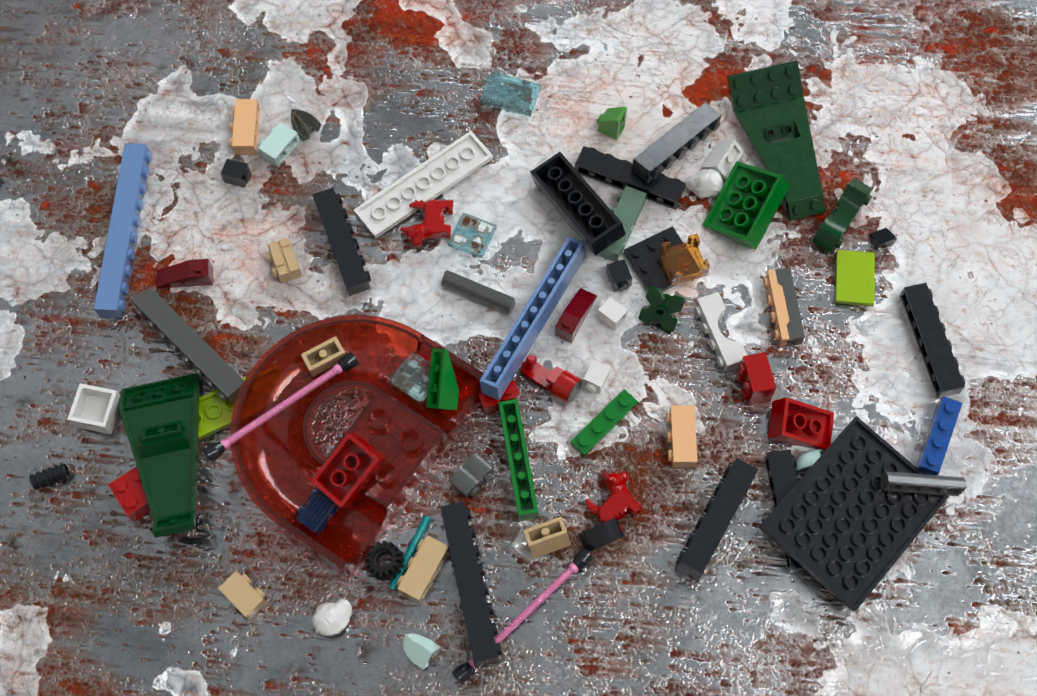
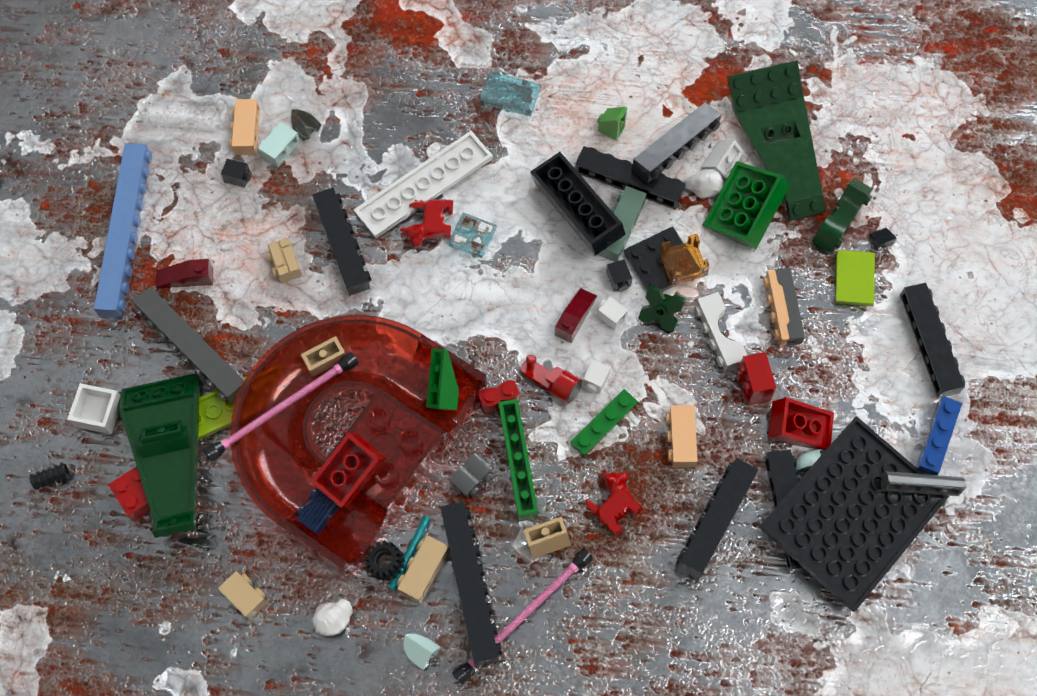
(412, 377): clear light blue tile -> none
(478, 292): dark grey brick -> none
(532, 318): medium blue brick -> none
(601, 535): black slope -> none

